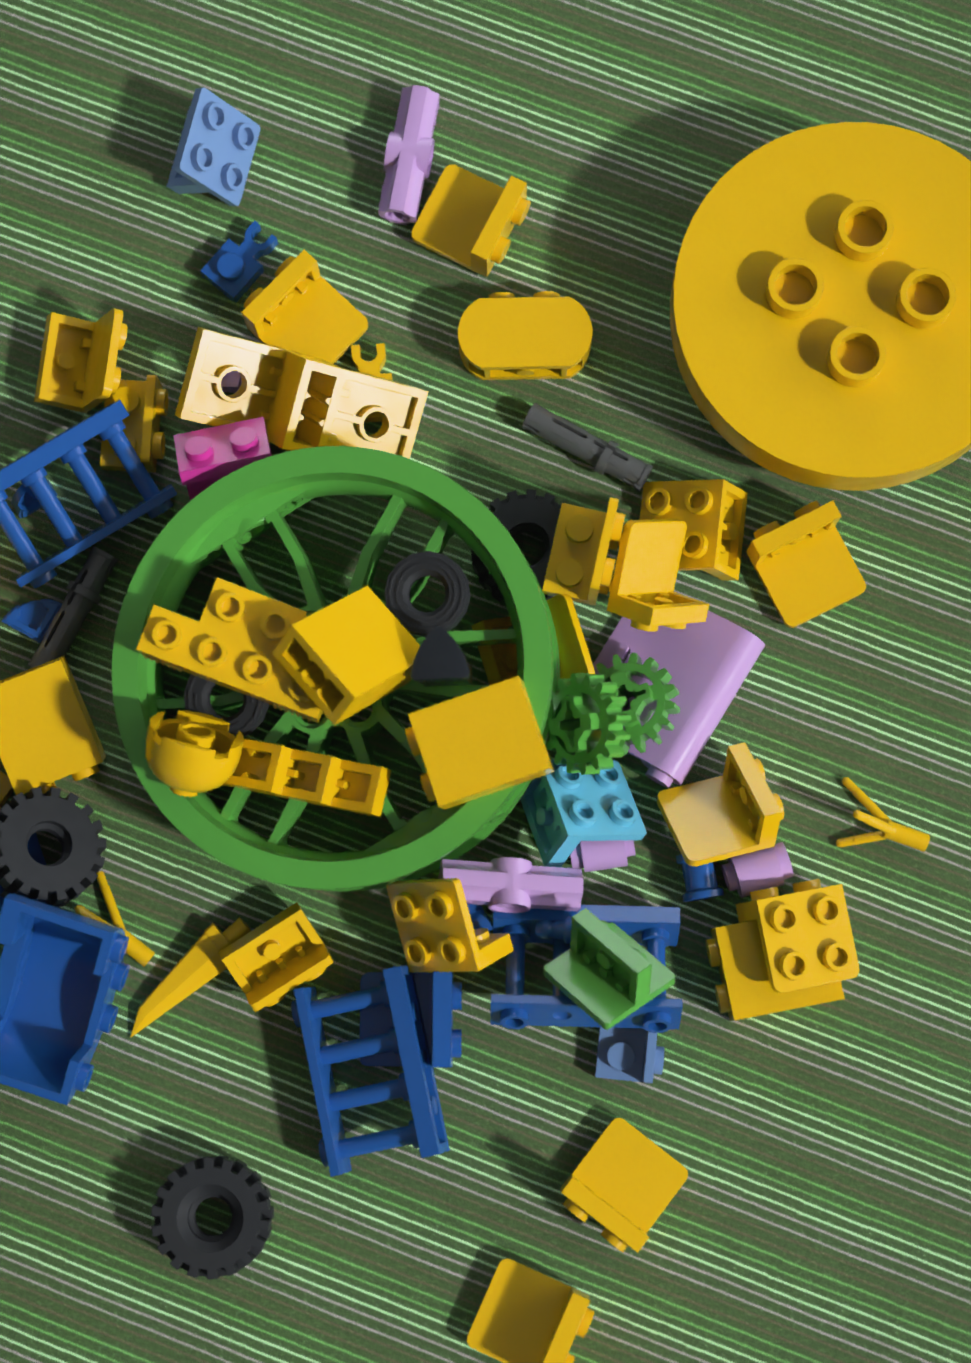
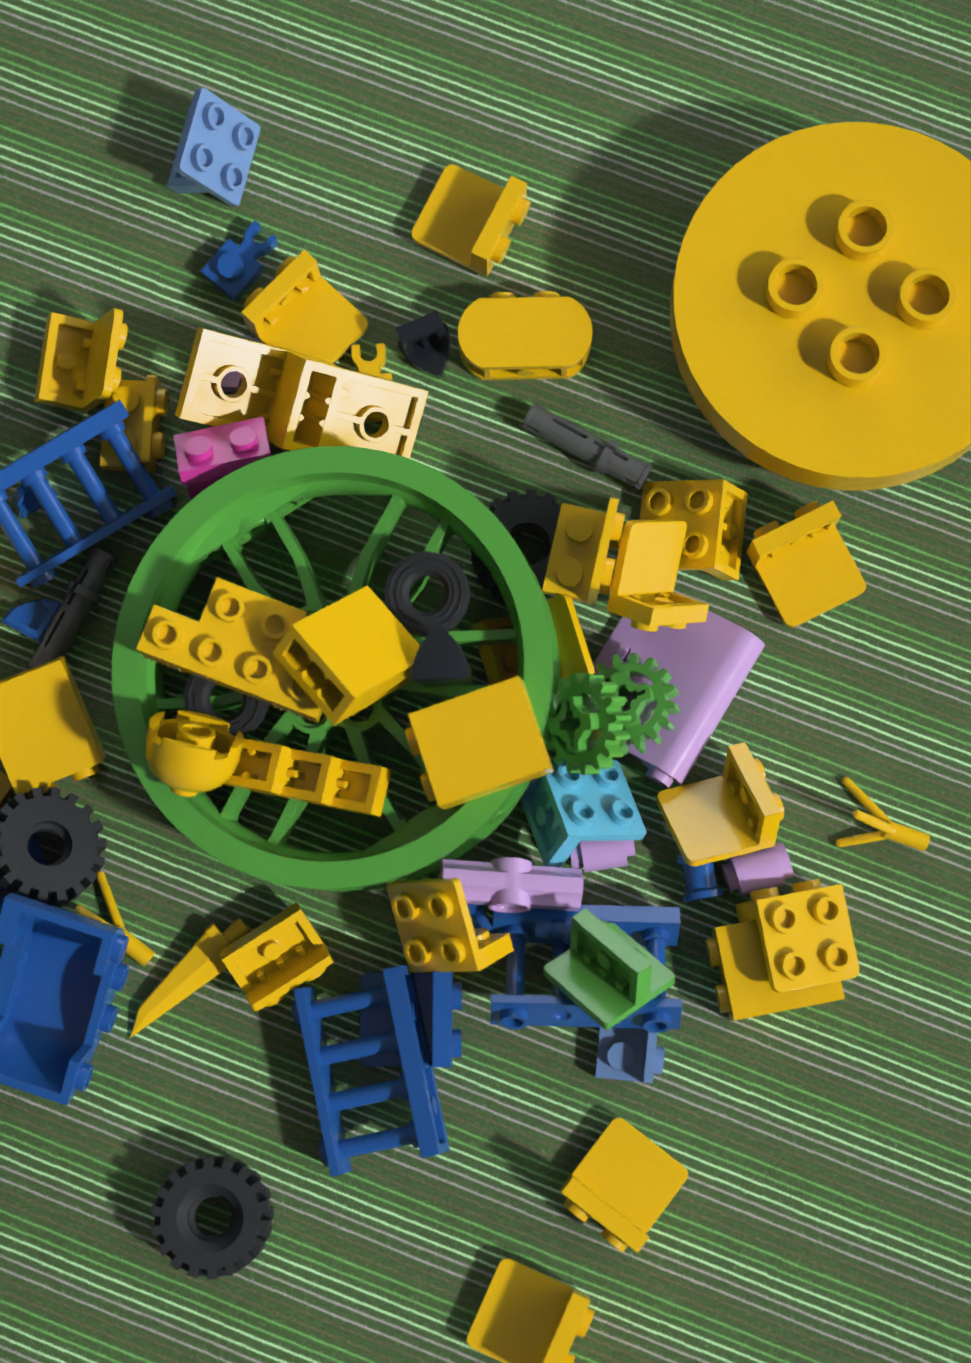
(409, 155): lavender piece -> none
(426, 344): none -> black tile

